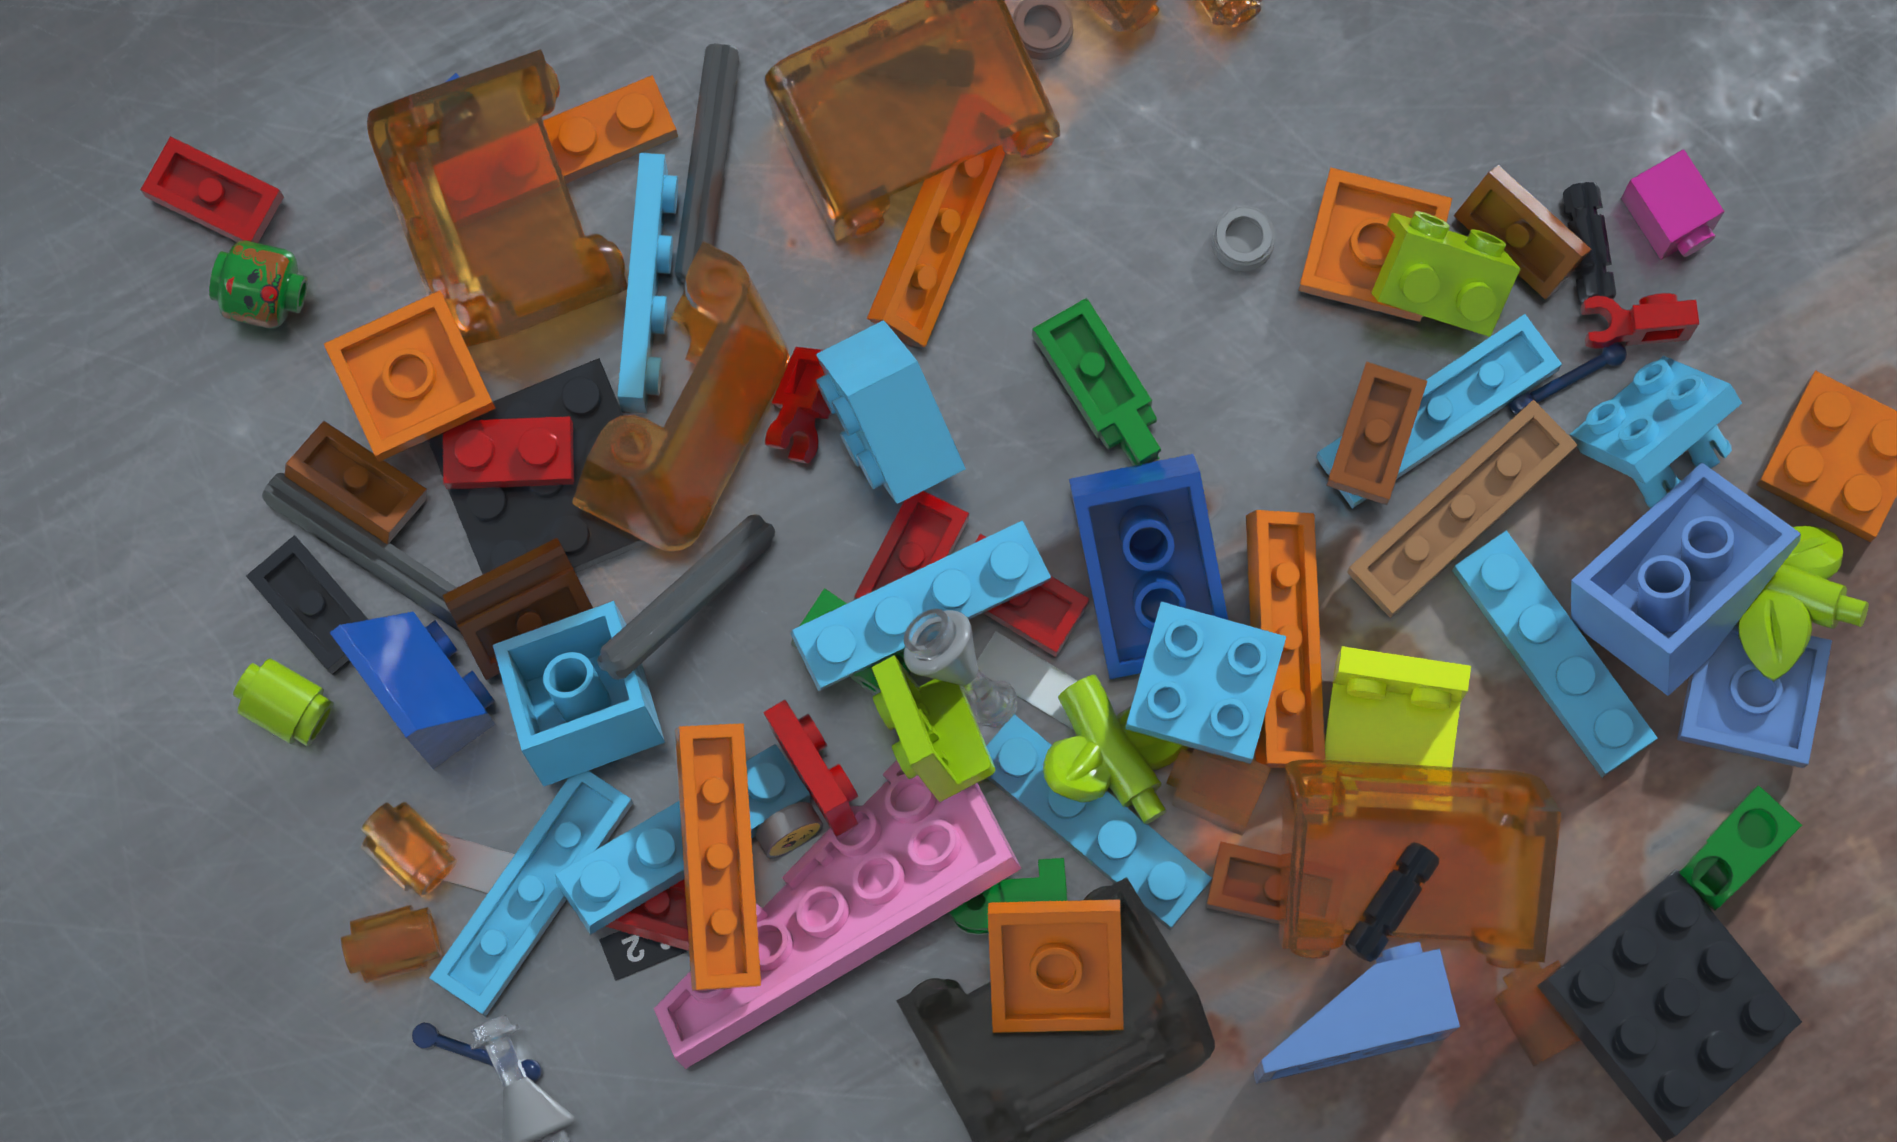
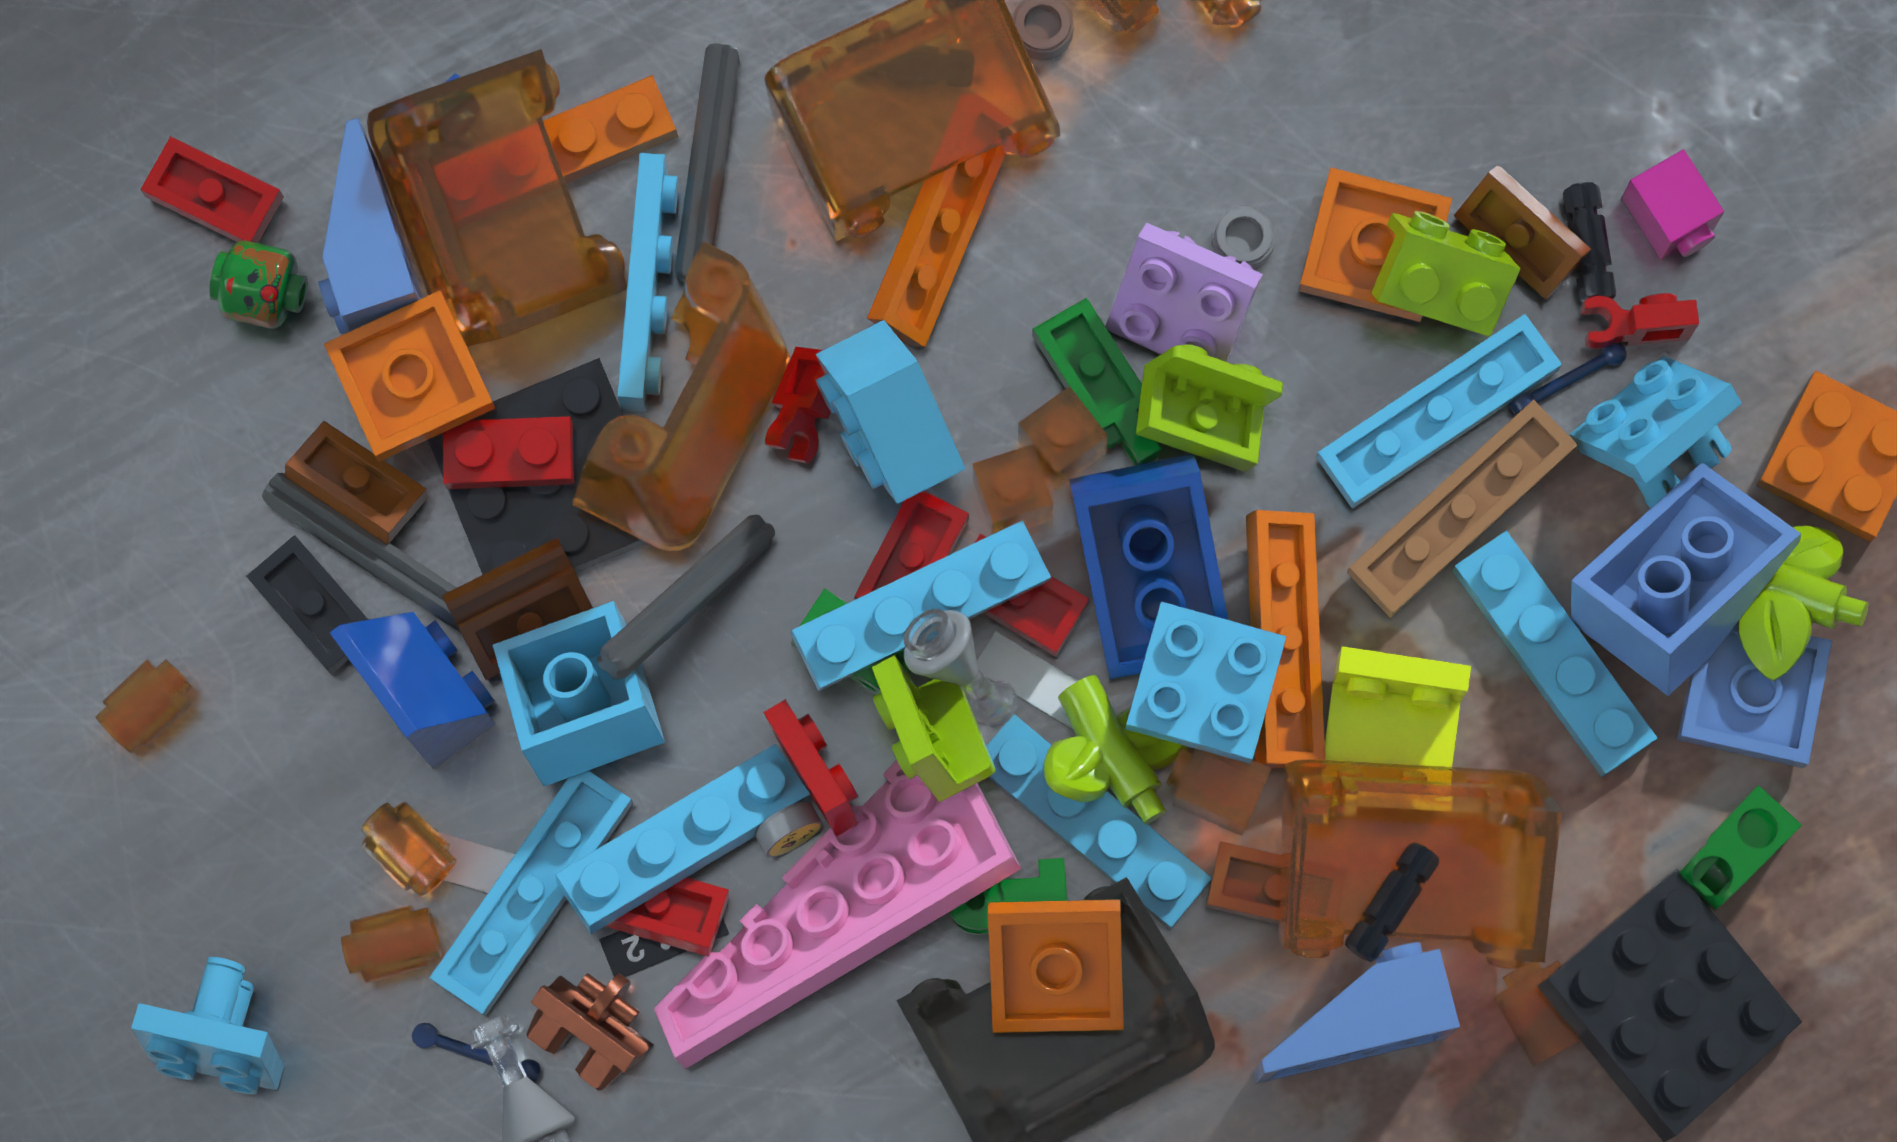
(145, 704): none -> clear orange brick
(212, 1034): none -> medium azure plate
(282, 702): lime brick -> none
(364, 241): none -> medium blue slope
(597, 1018): none -> copper hips
(717, 857): orange plate -> none
(1013, 489): none -> clear orange brick
(1063, 437): none -> clear orange brick
(1182, 295): none -> lavender plate
(1205, 405): none -> lime bracket
(1376, 433): dark orange plate -> none

